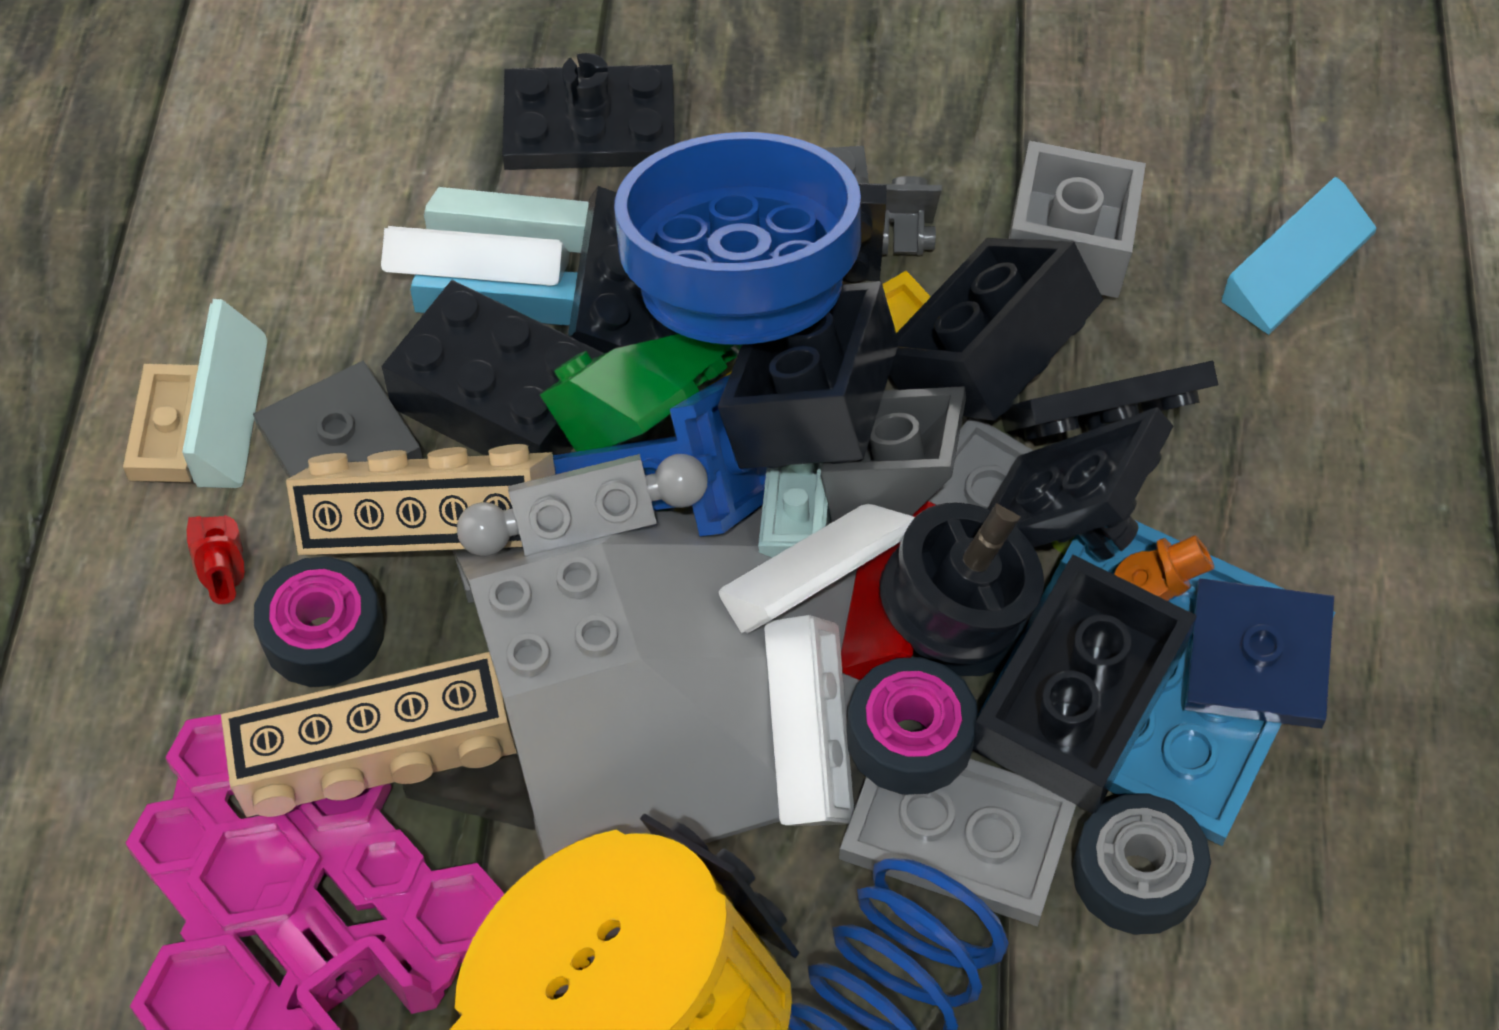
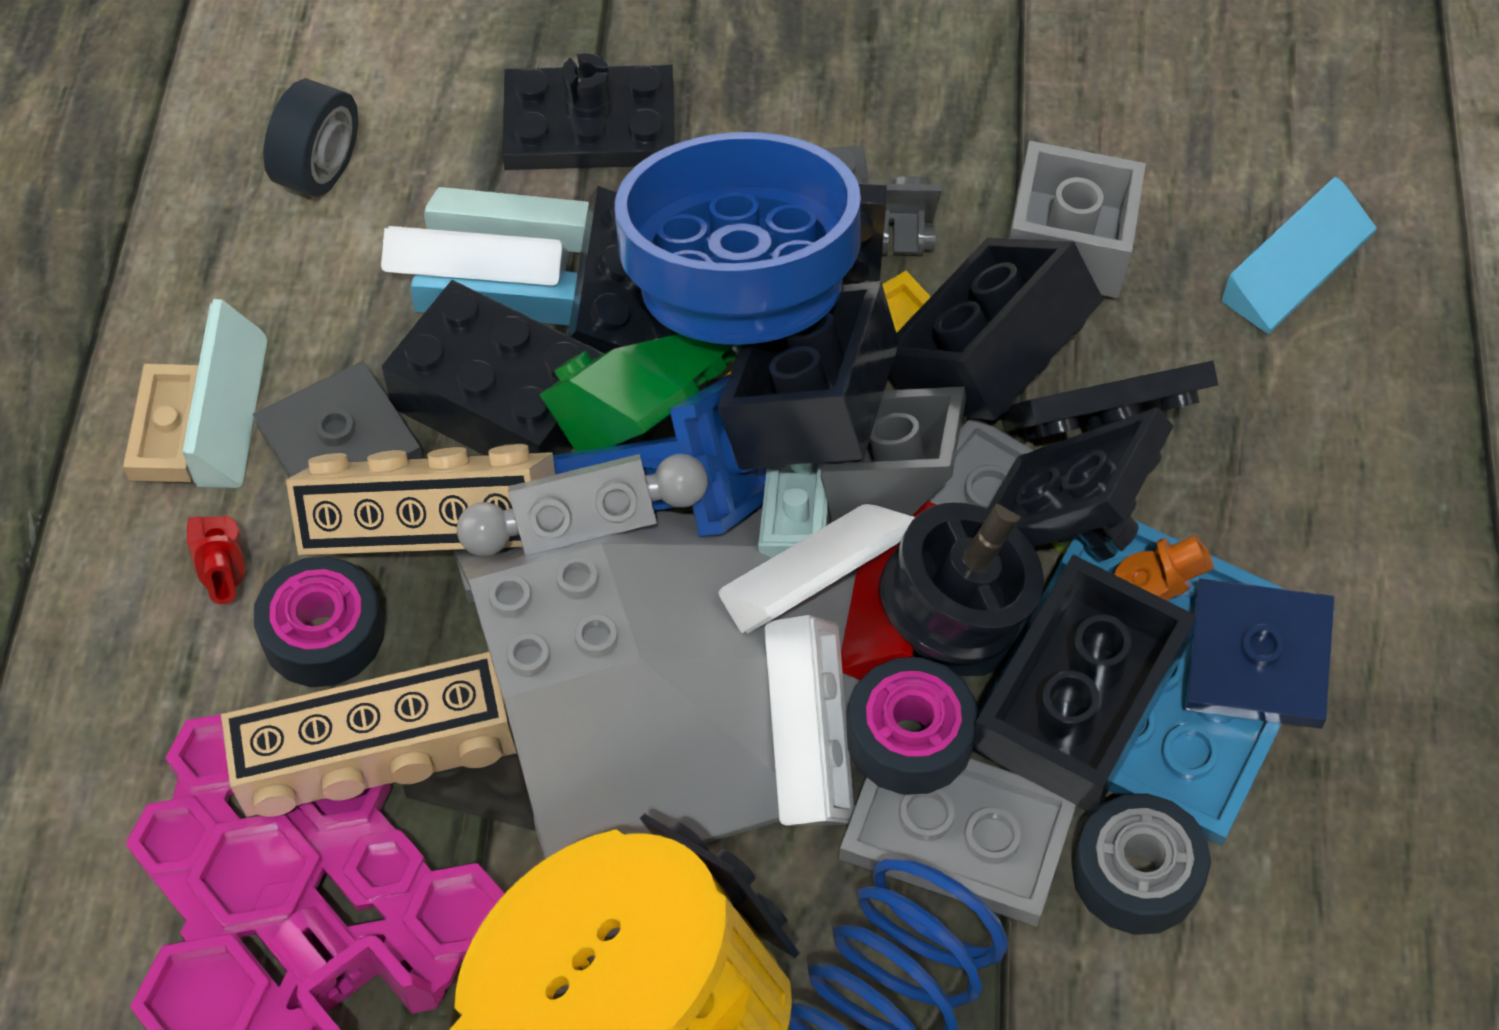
(310, 137): none -> black wheel

